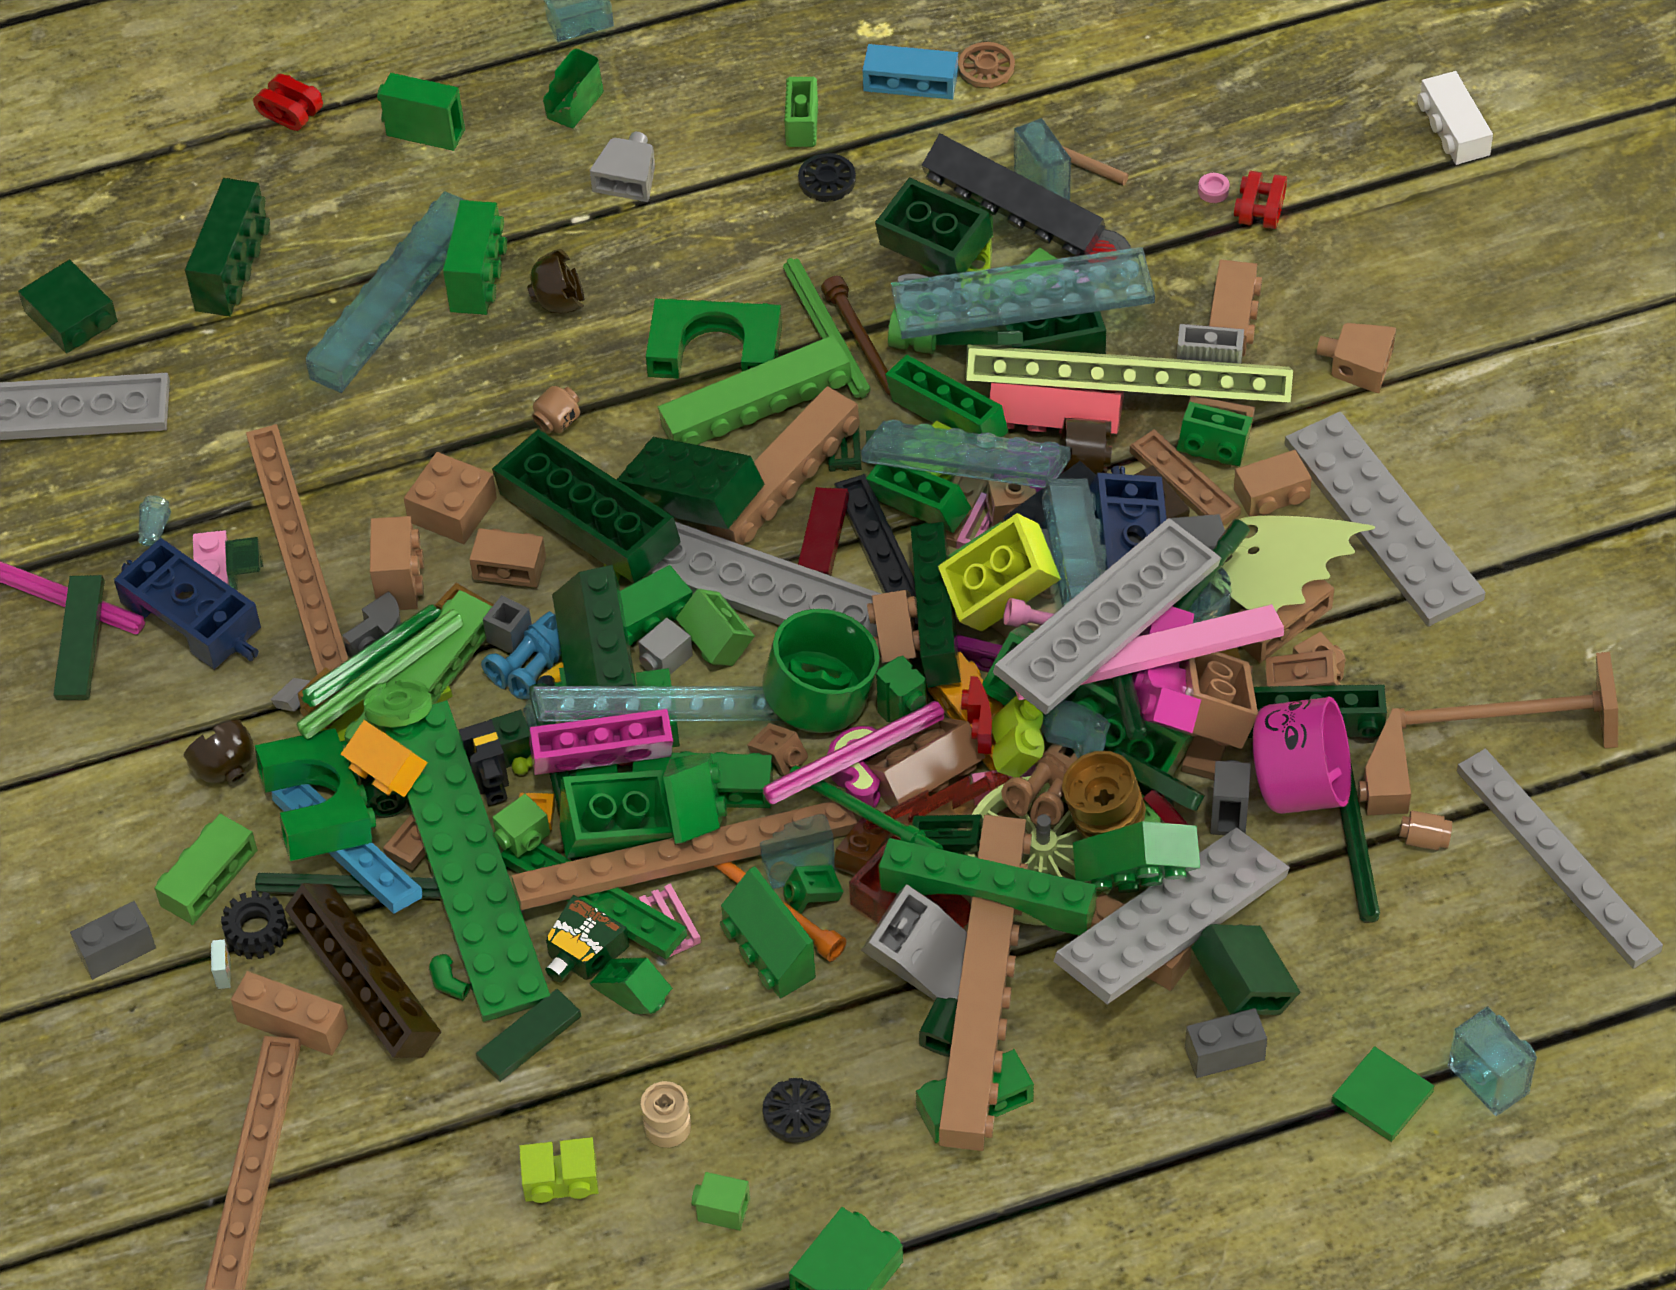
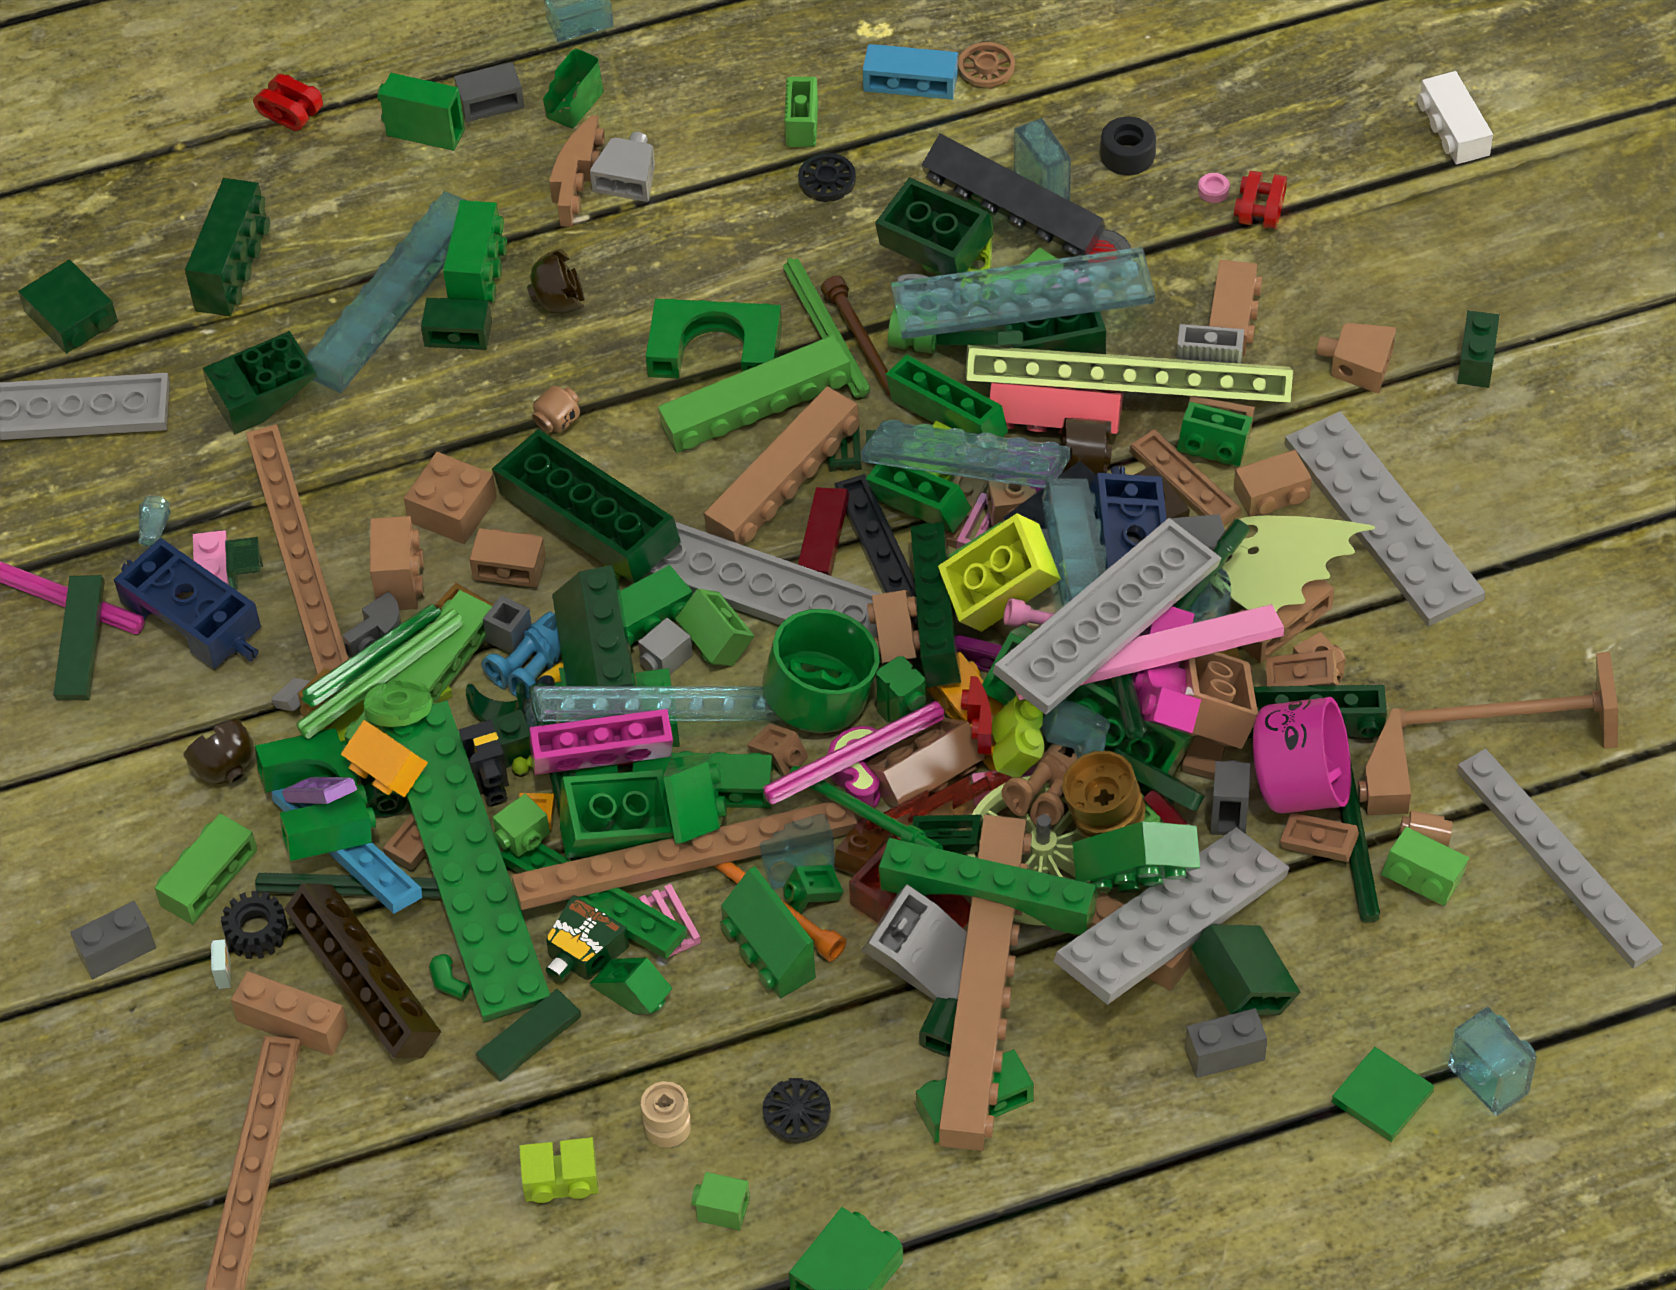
(258, 381): none -> dark green slope
(319, 790): none -> medium lavender tile
(456, 323): none -> dark green brick
(487, 708): none -> dark green helmet
(489, 91): none -> dark grey brick
(574, 167): none -> medium nougat slope
(694, 481): dark green brick -> none
(1097, 167): medium nougat bar -> none
(1126, 159): none -> black tyre
(1319, 837): none -> medium nougat plate
(1425, 866): none -> bright green brick
(1478, 349): none -> dark green brick

